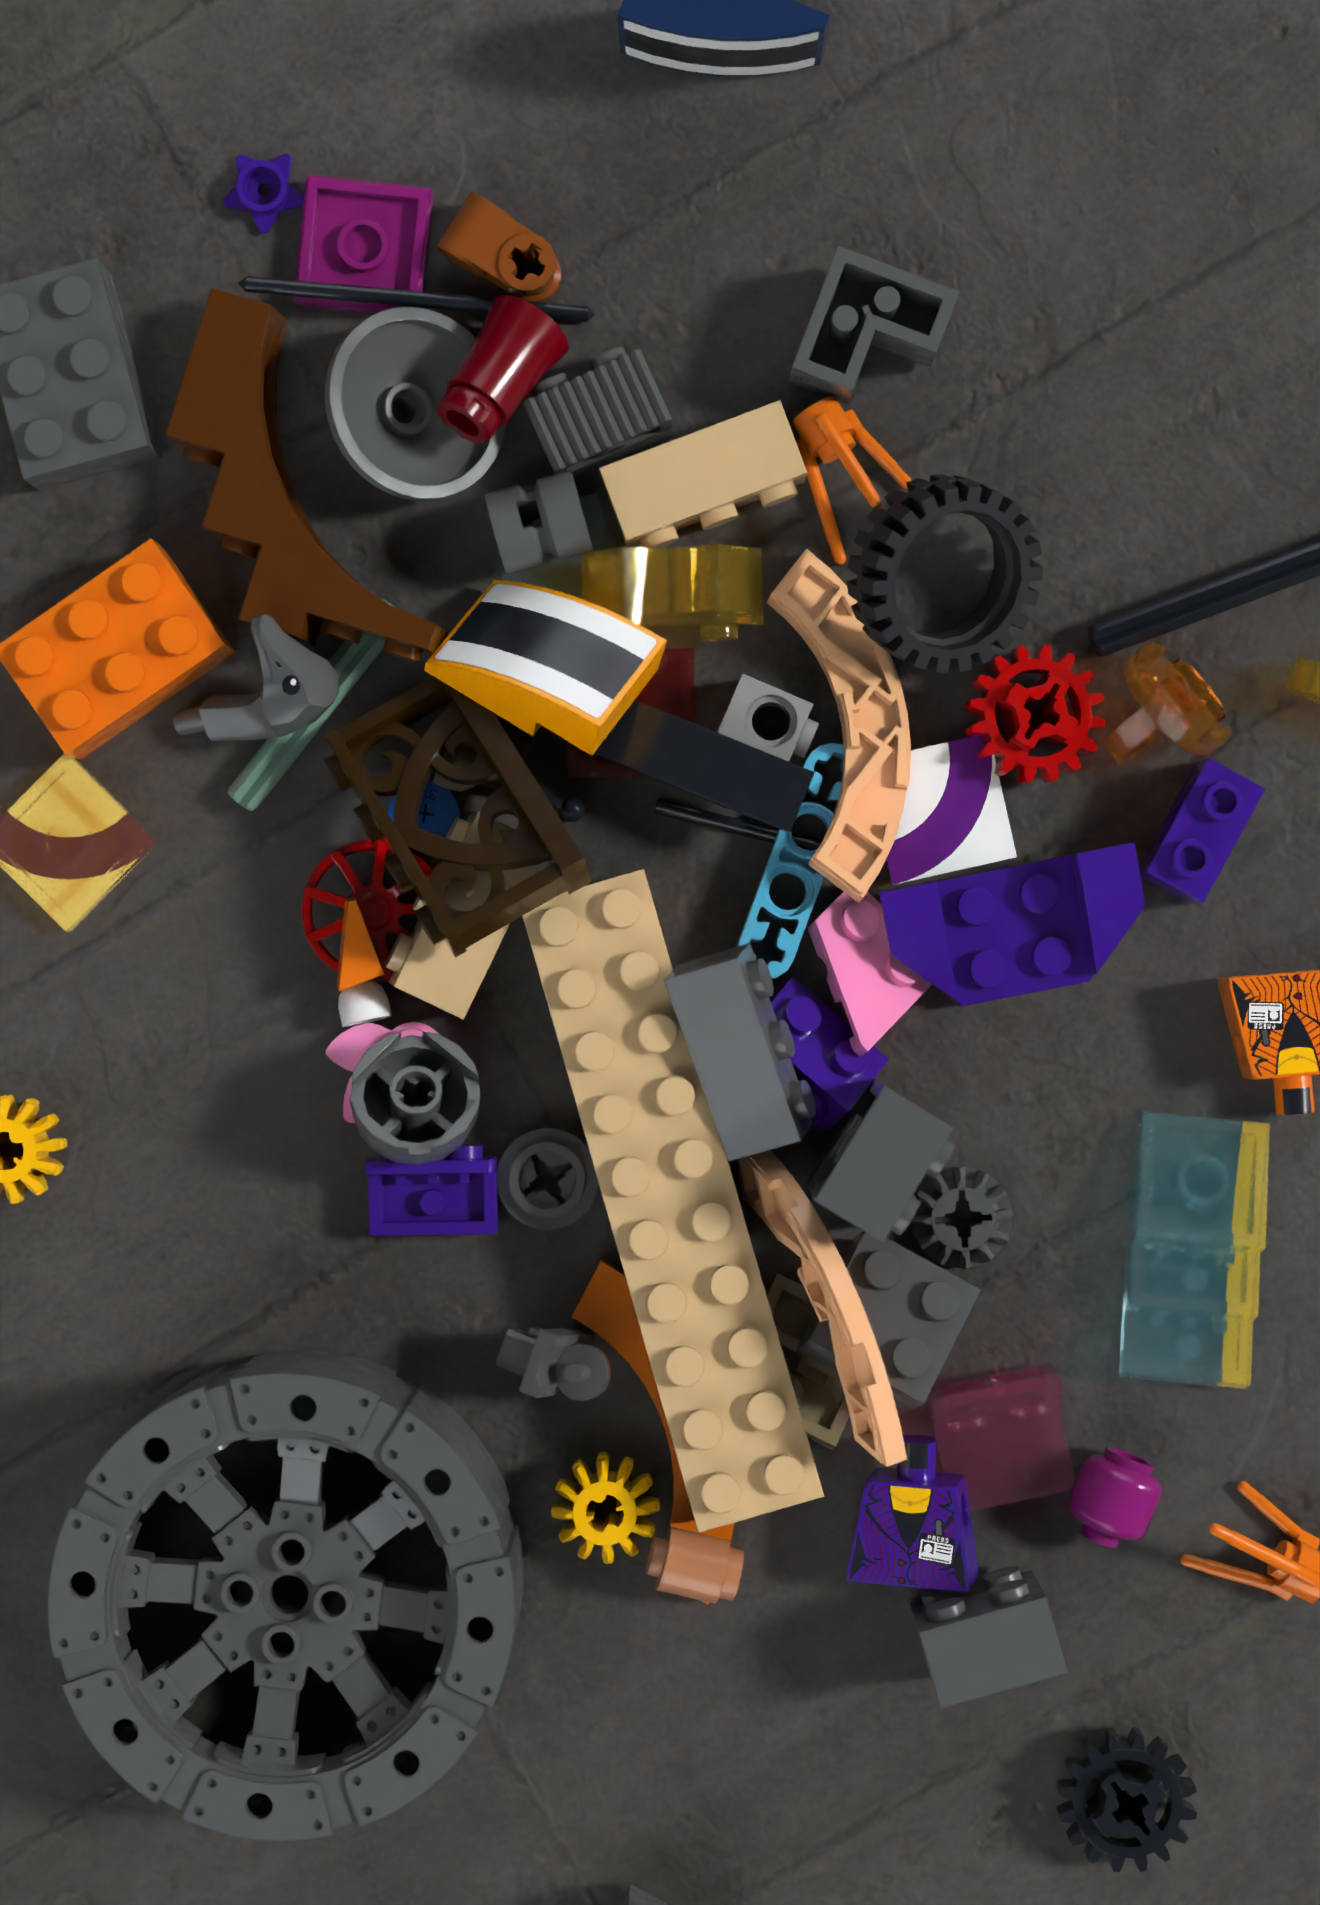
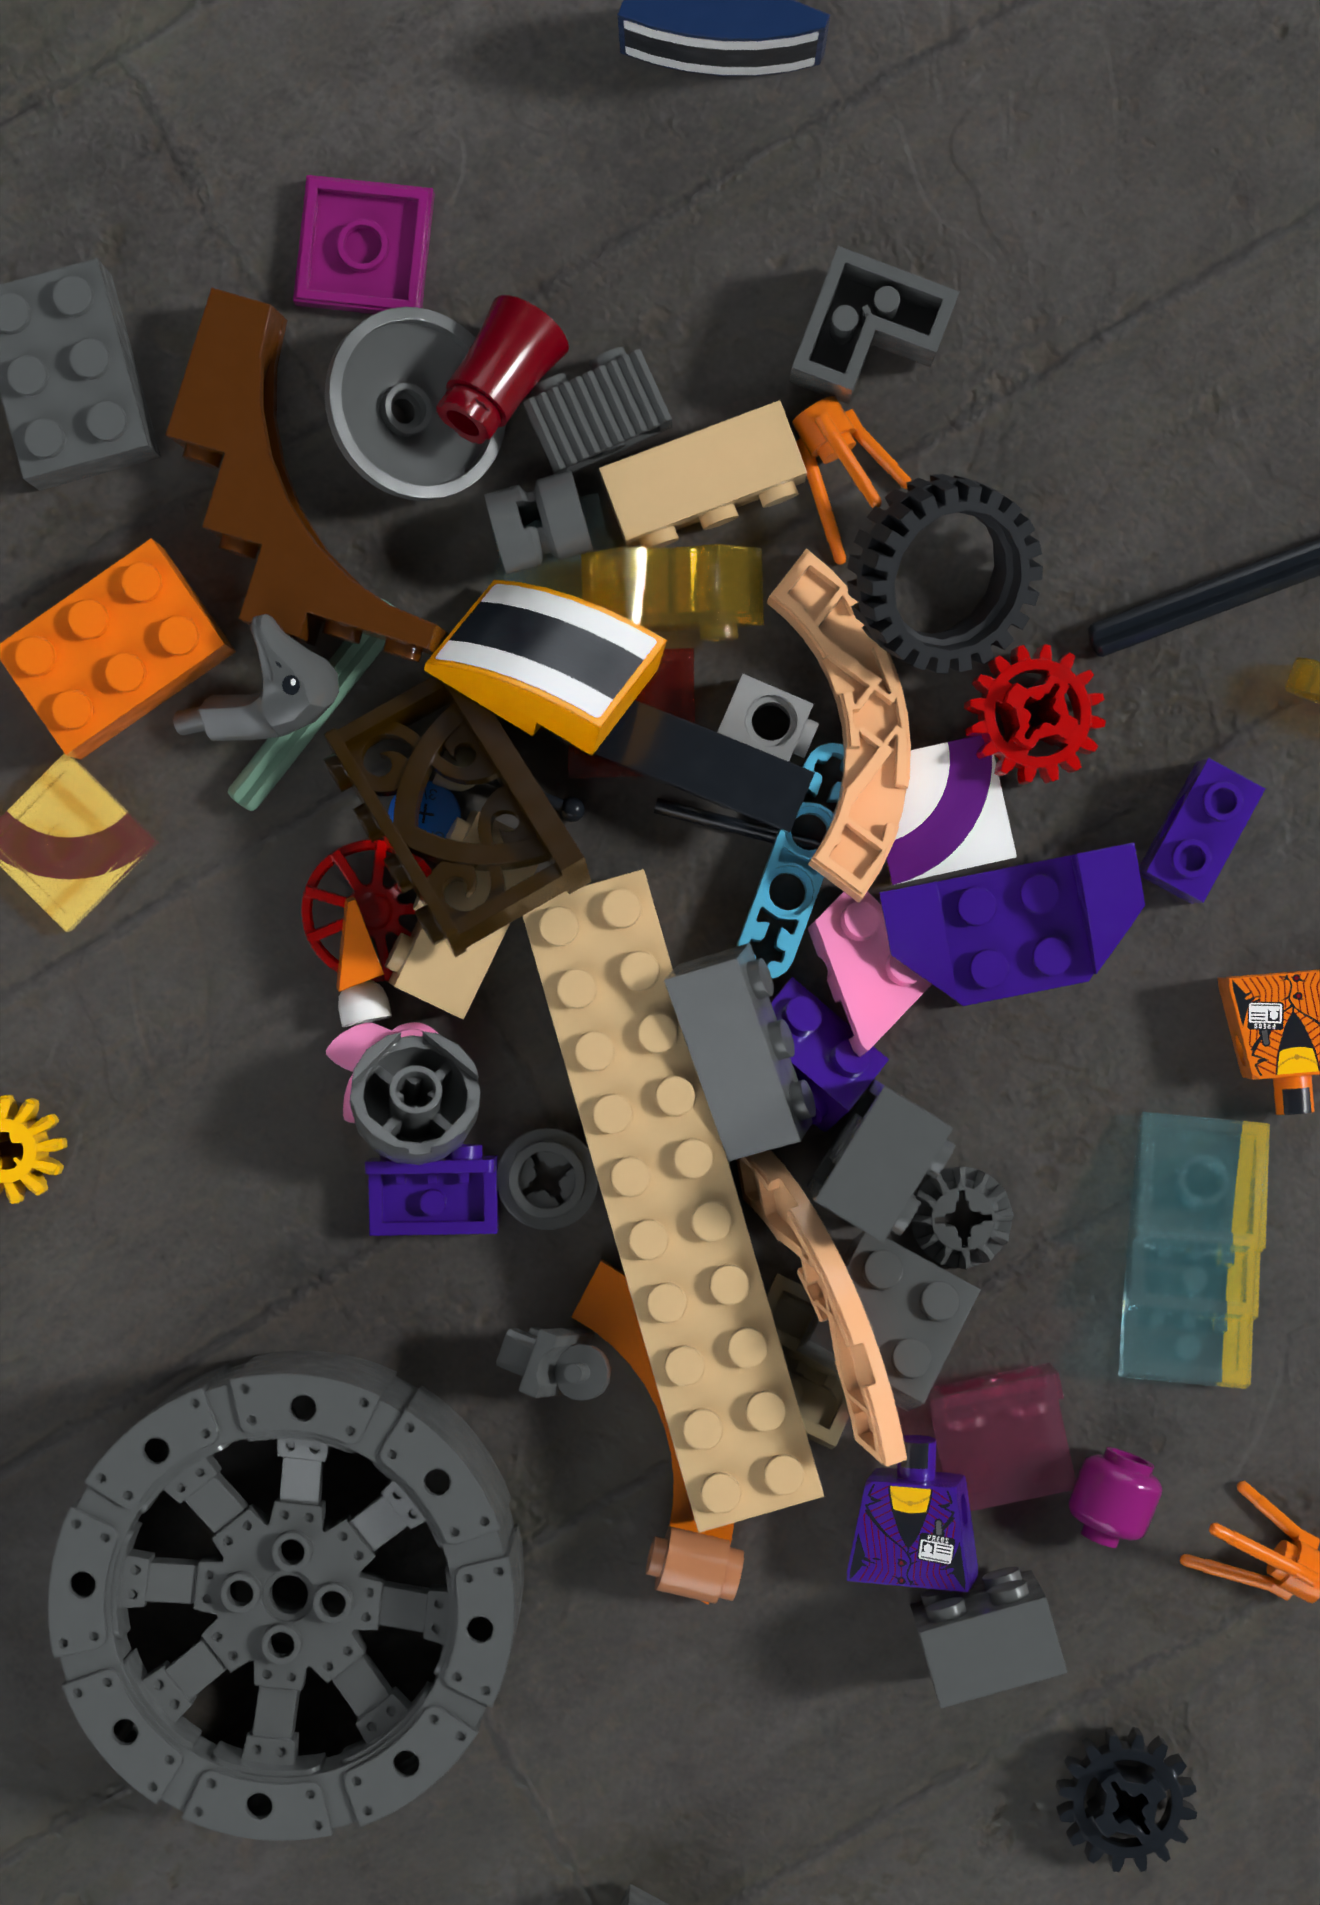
(251, 177): dark purple plate -> none
(399, 297): black axle -> none
(494, 244): dark orange piece -> none
(614, 1528): yellow gear -> none
(1172, 702): clear orange tile -> none

